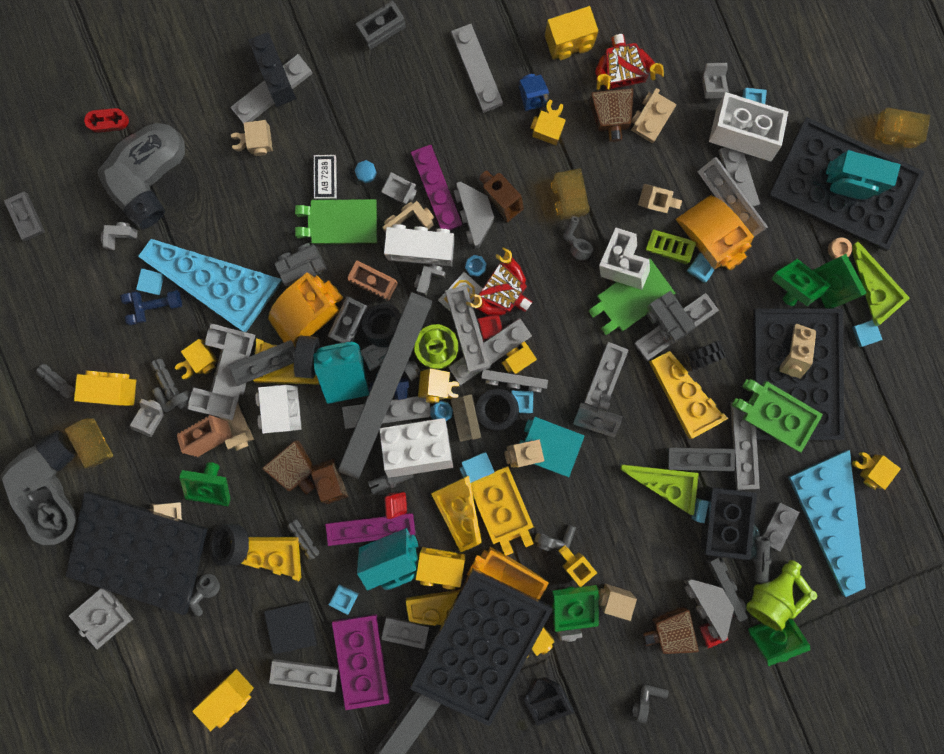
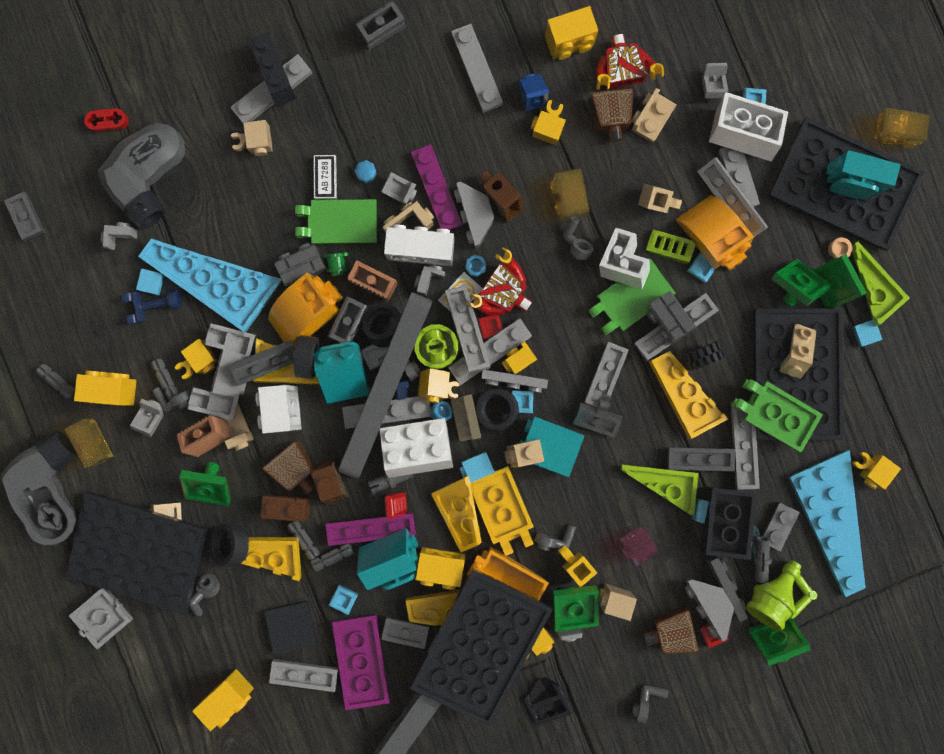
(285, 508): none -> reddish brown brick
(331, 557): none -> dark grey axle
(336, 263): none -> green brick
(638, 546): none -> clear pink brick

